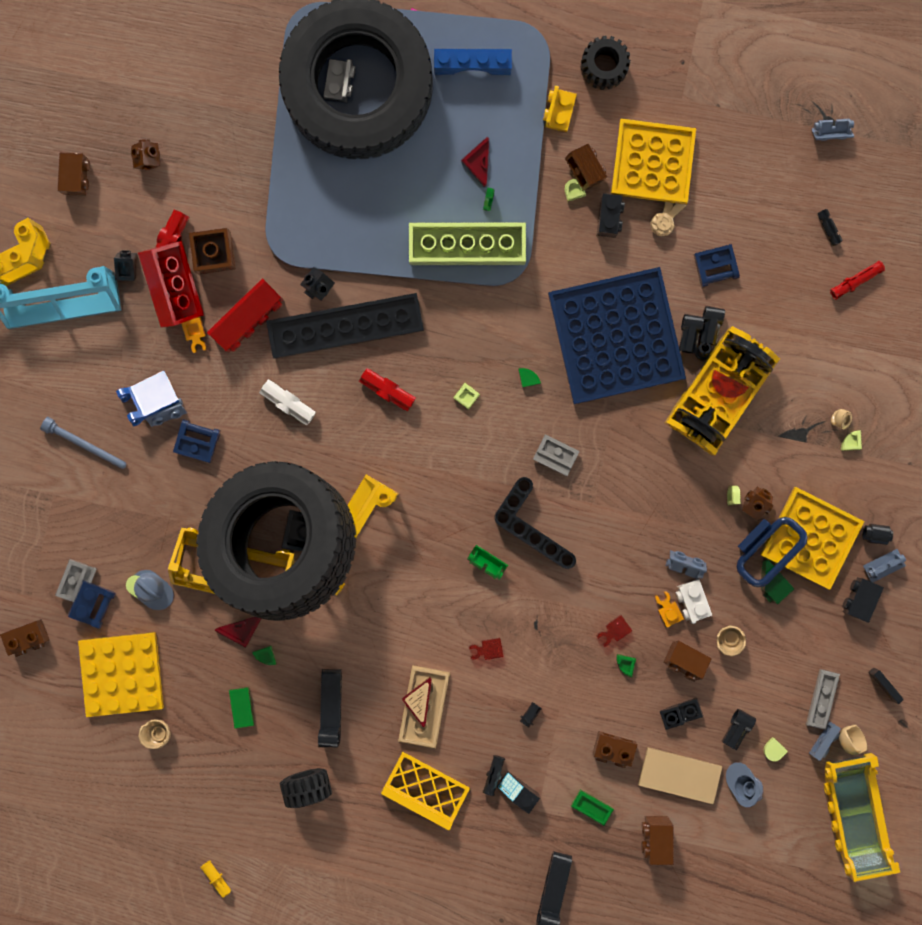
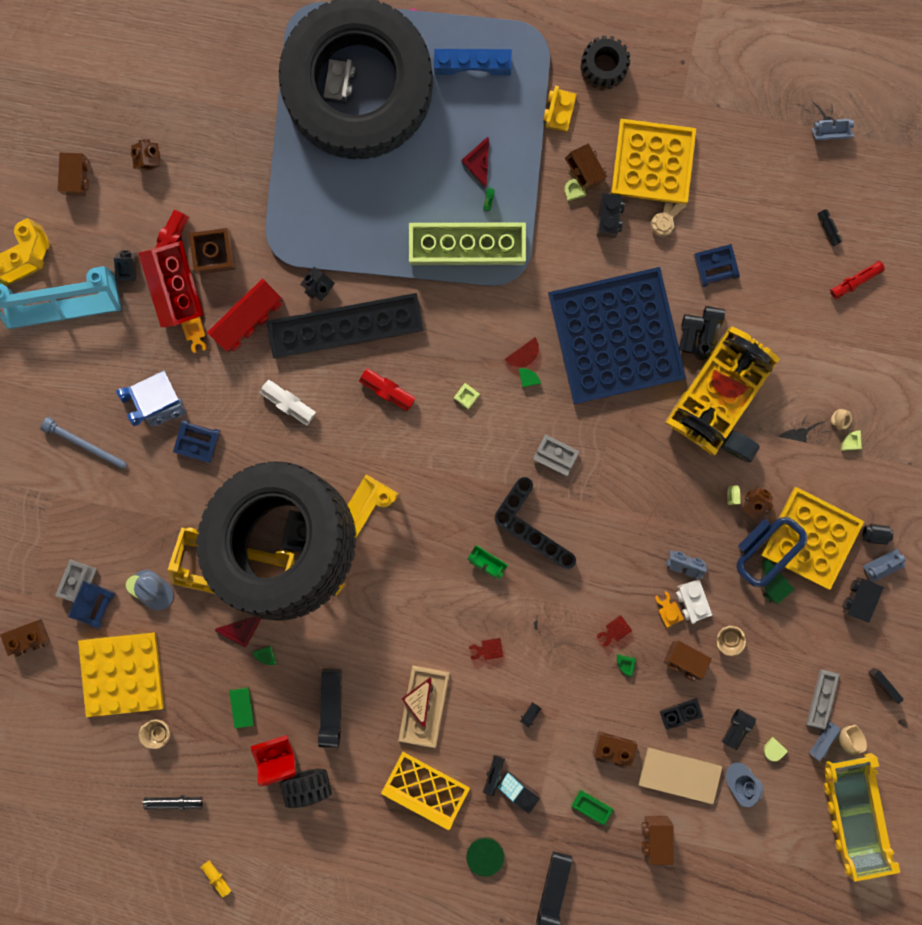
(173, 803): none -> black pin
(274, 760): none -> red bracket
(485, 856): none -> dark green tile
(524, 355): none -> clear red tile
(740, 446): none -> black wheel

